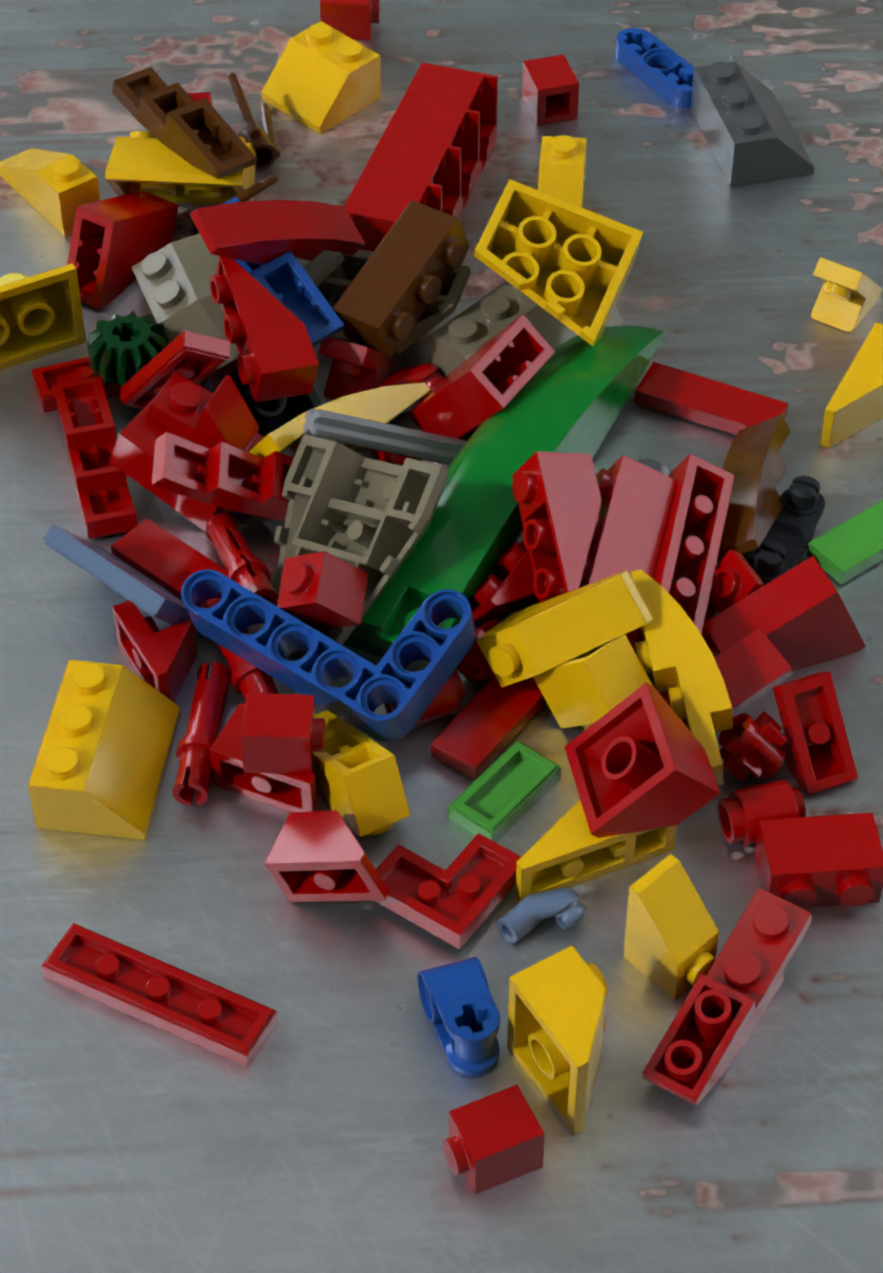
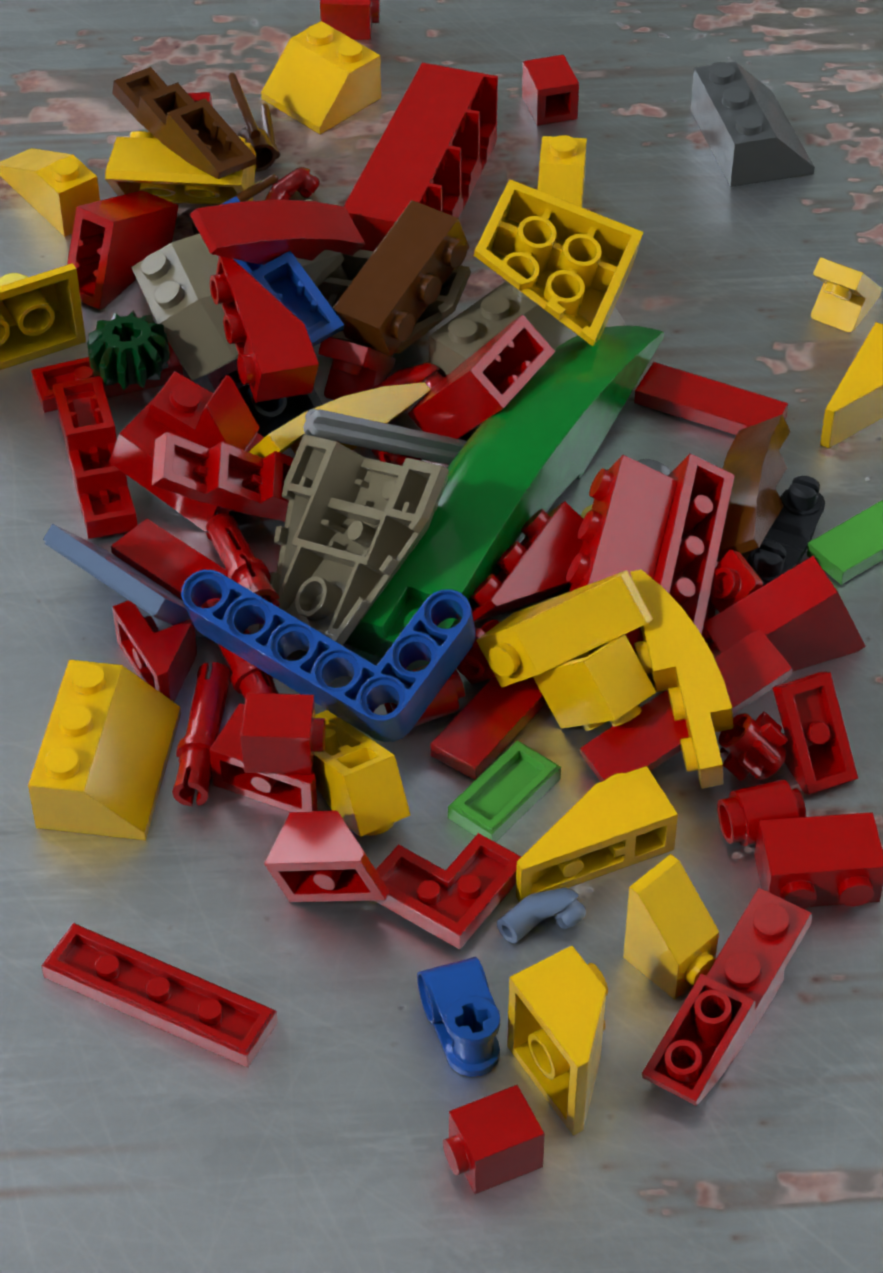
(188, 354): red tile -> none
(297, 180): none -> red arm
(322, 591): red slope -> none
(558, 516): slope -> none
(639, 767): red slope -> none
(642, 51): blue beam -> none

